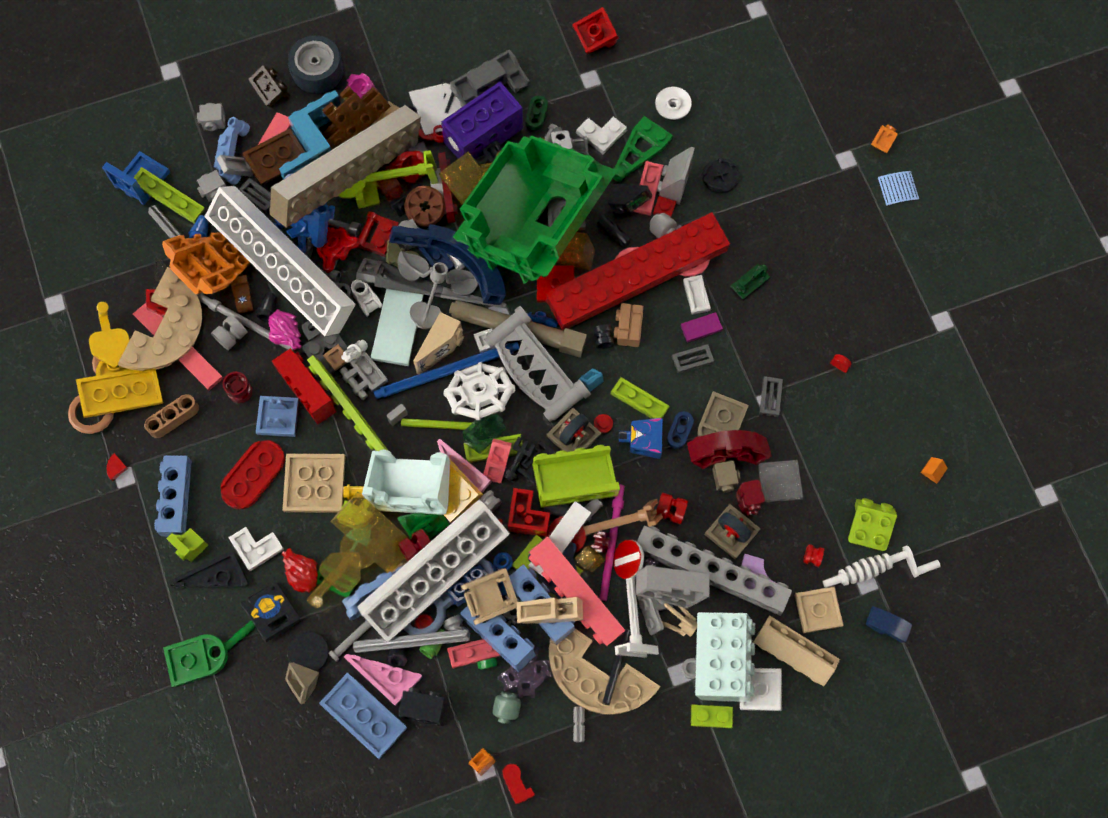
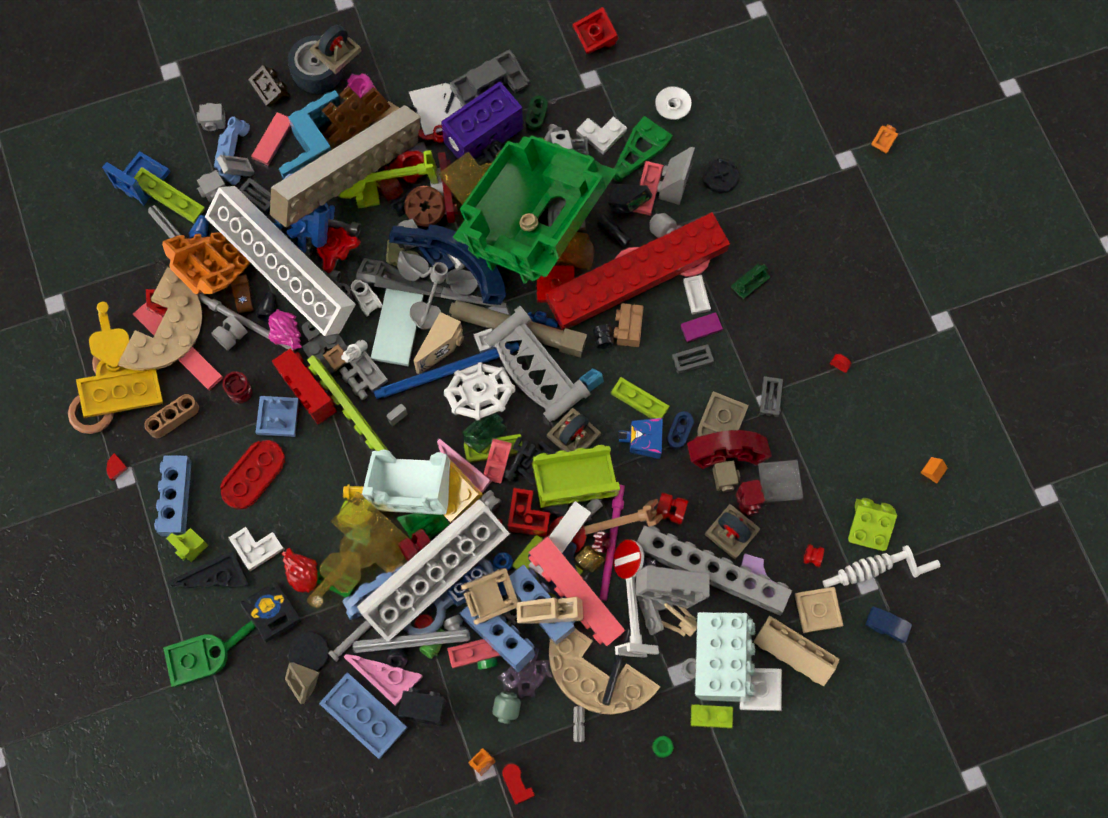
(271, 155): reddish brown plate -> none
(314, 483): tan plate -> none
(335, 48): none -> plate
(379, 240): red plate -> none
(435, 424): lime bar -> none
(528, 222): none -> tan plate
(603, 423): red plate -> none
(662, 746): none -> green tile
(665, 206): red plate -> none
(898, 187): light blue sticker -> none

